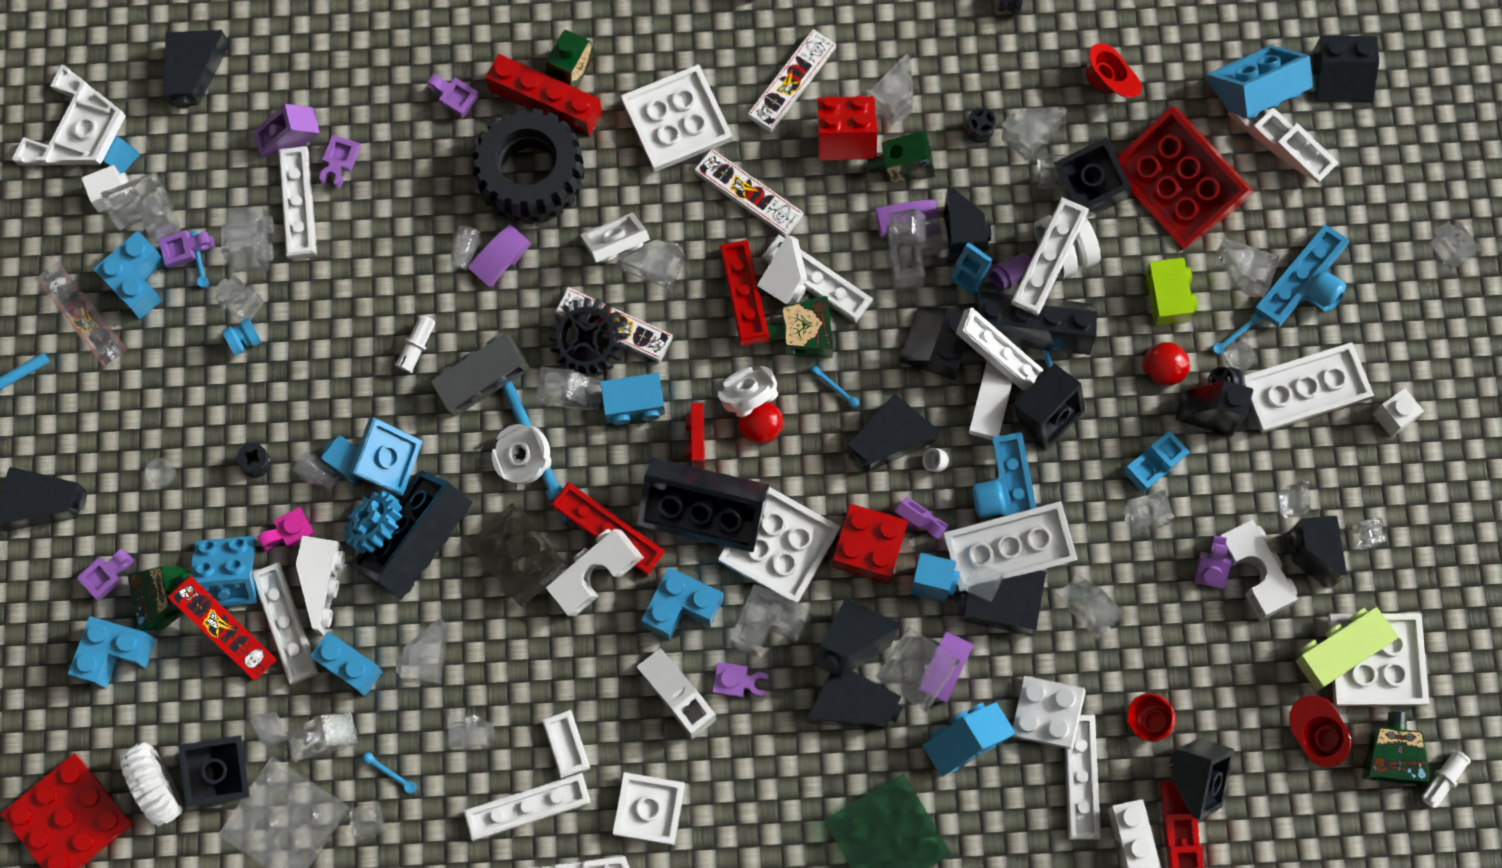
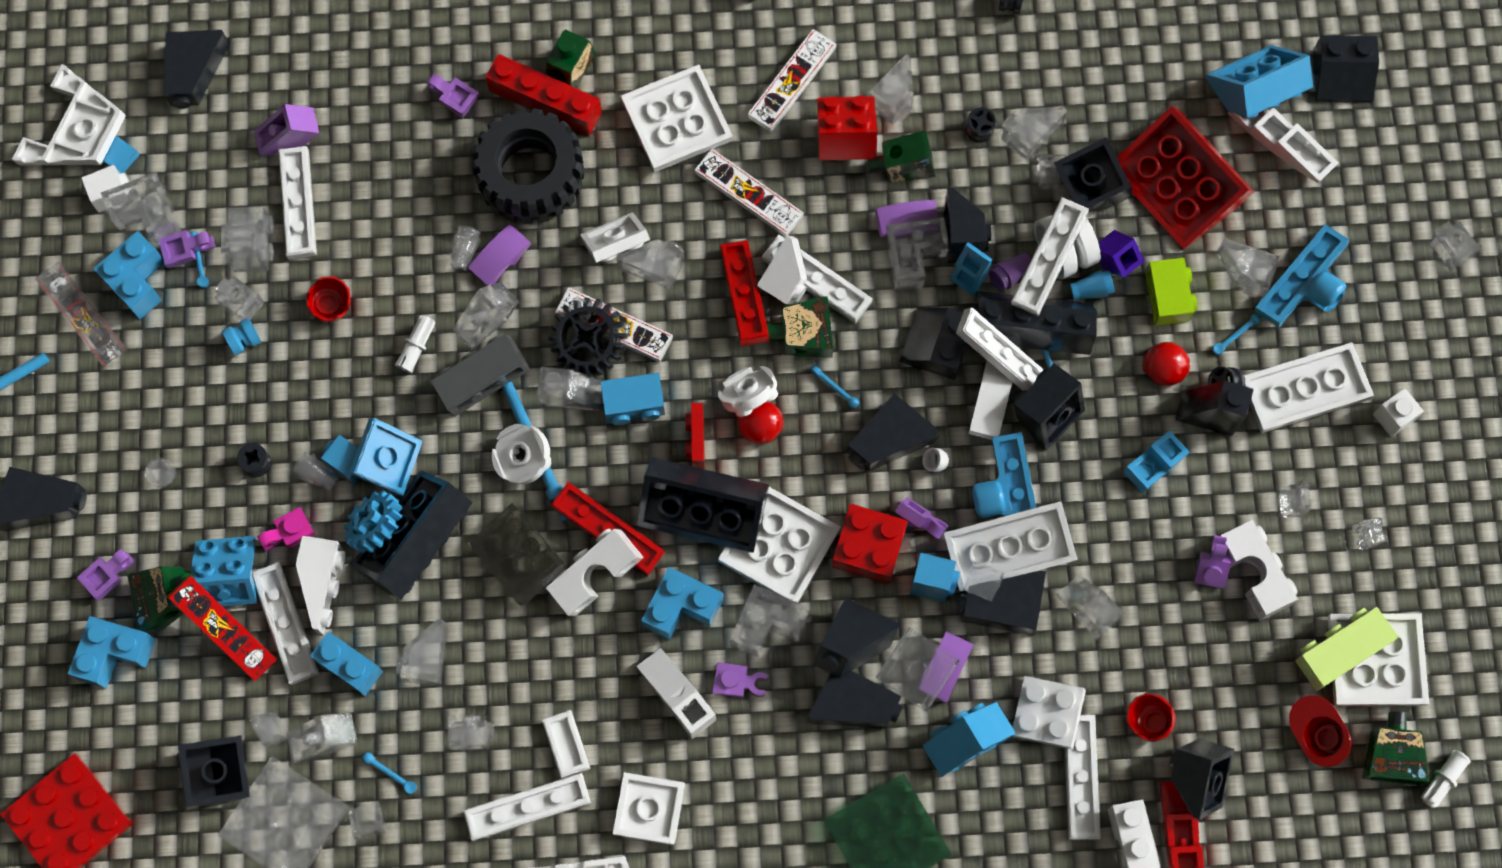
(151, 784): white gear -> none
(328, 299): none -> red hair
(339, 156): medium lavender plate -> none
(485, 314): none -> clear slope
(908, 226): clear slope -> none
(1093, 286): none -> dark azure cone
(1110, 73): red piece -> none
(1119, 254): none -> dark purple brick
(1140, 520): clear brick -> none
(1240, 356): clear plate -> none
(1318, 549): black slope -> none

